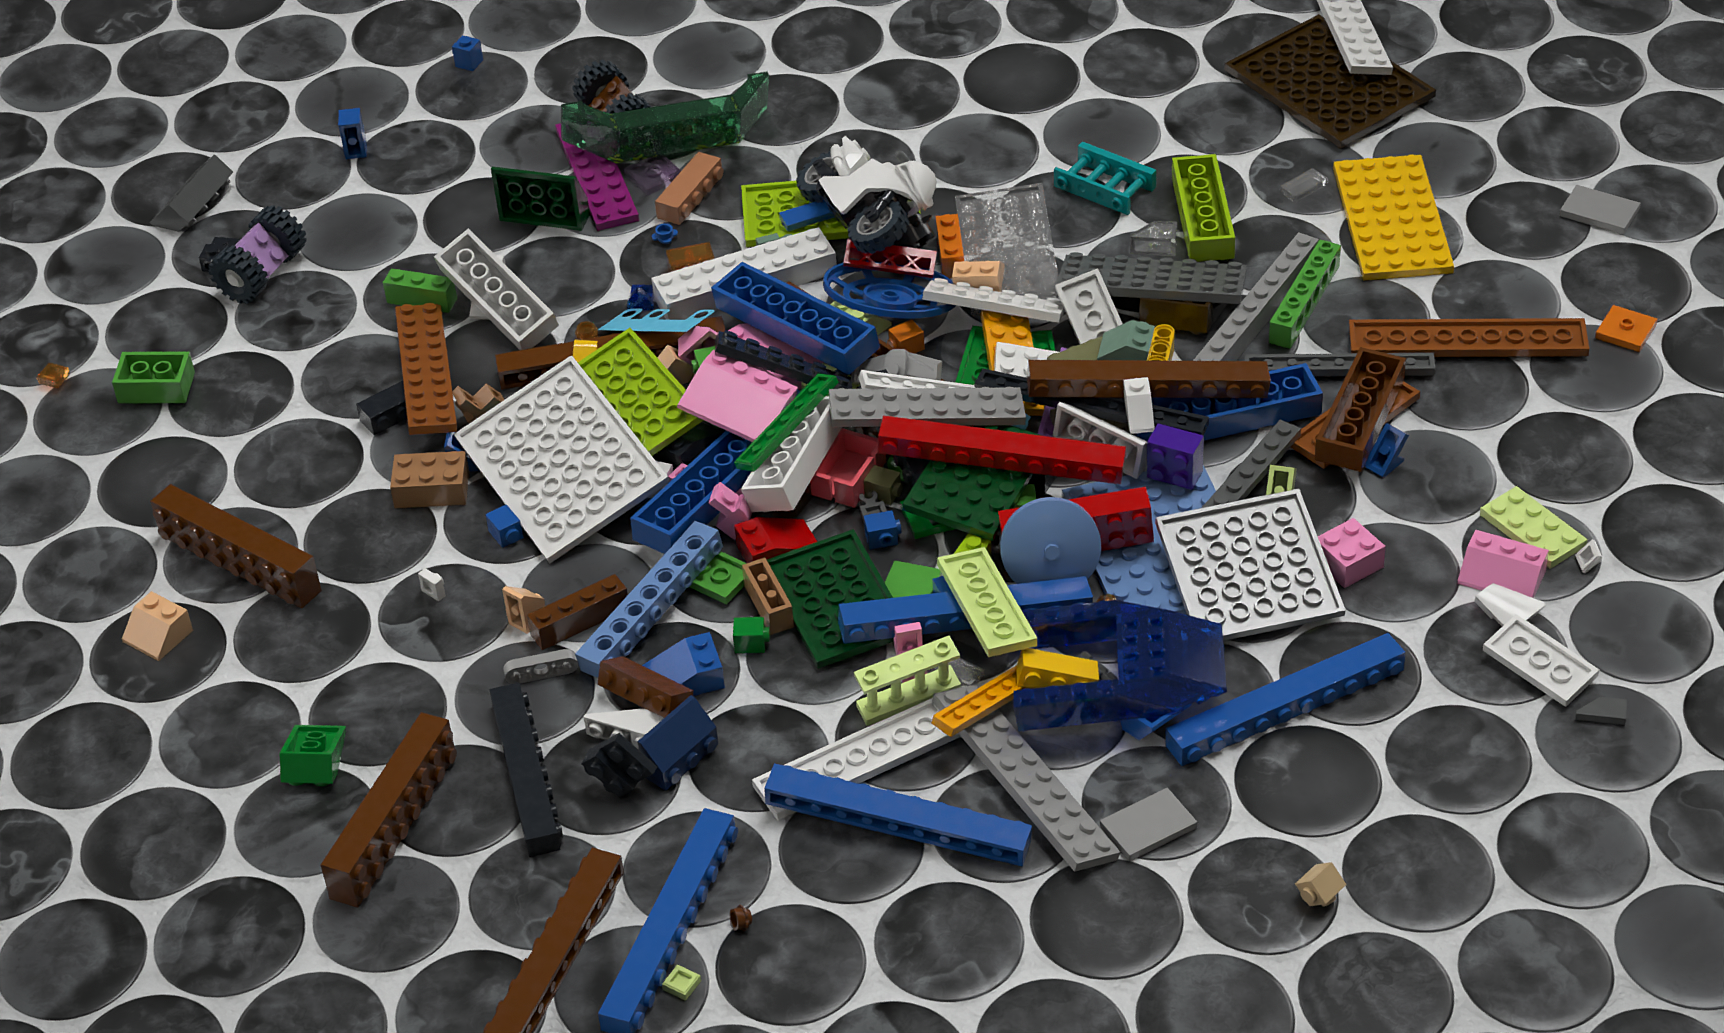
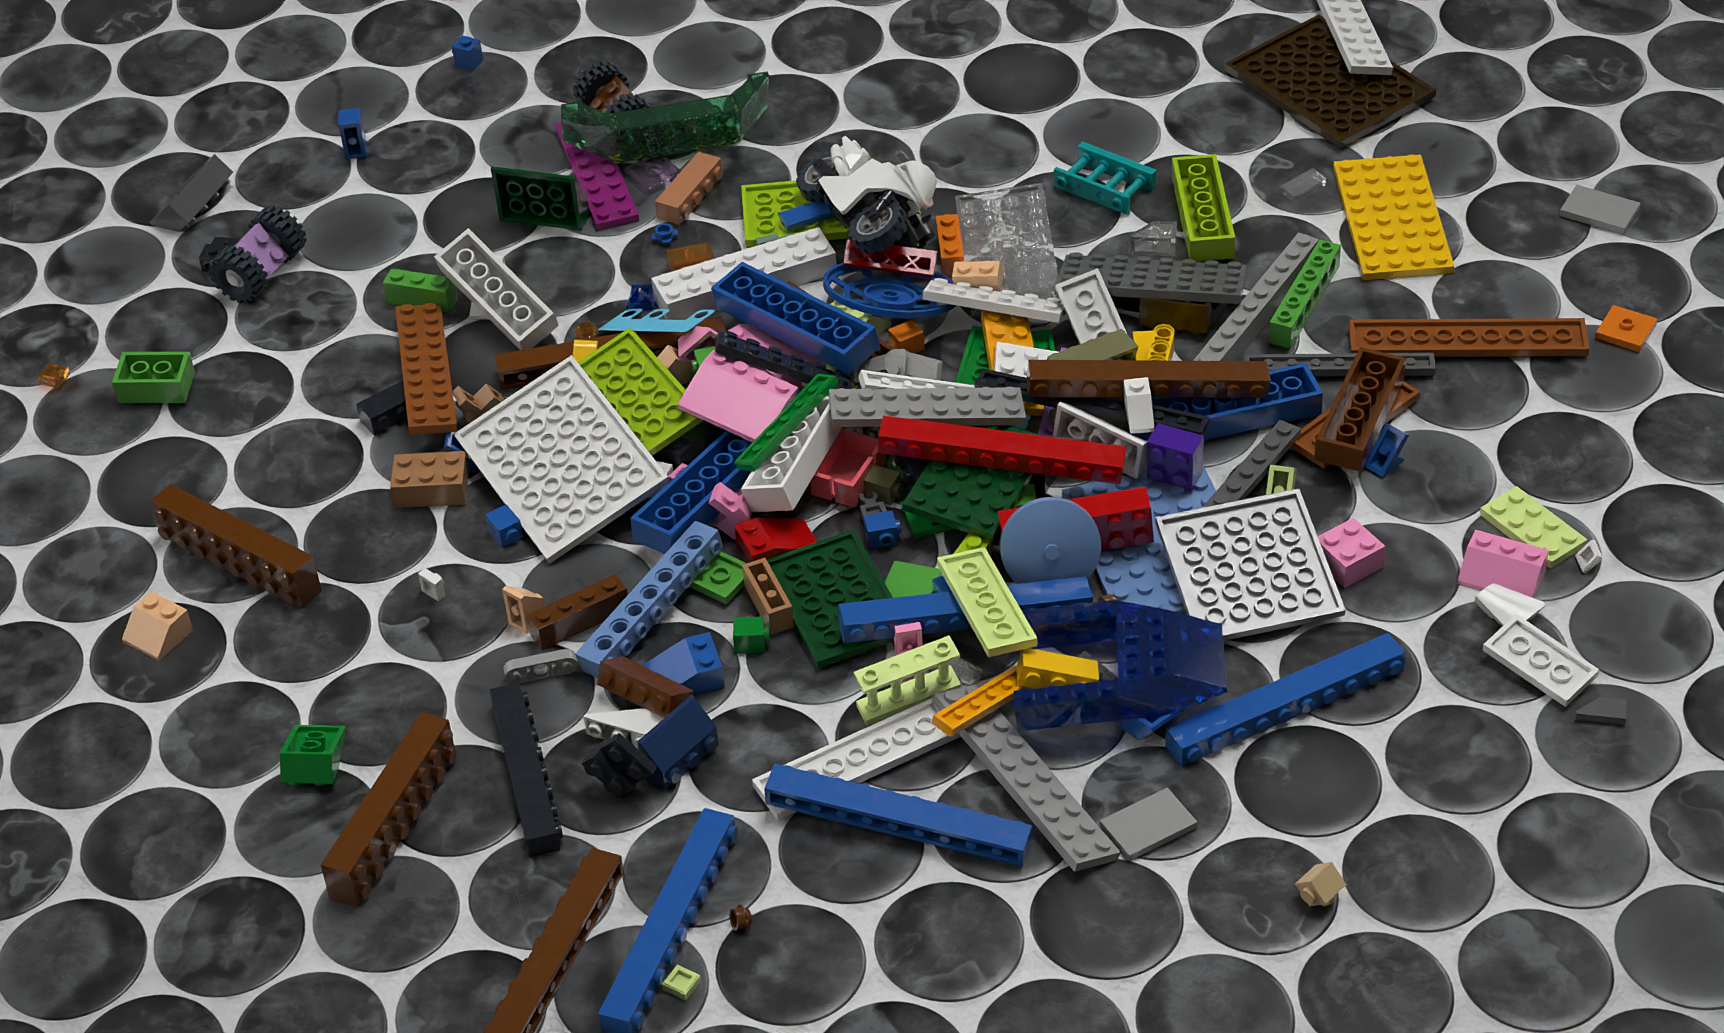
(1127, 342): sand green slope -> none

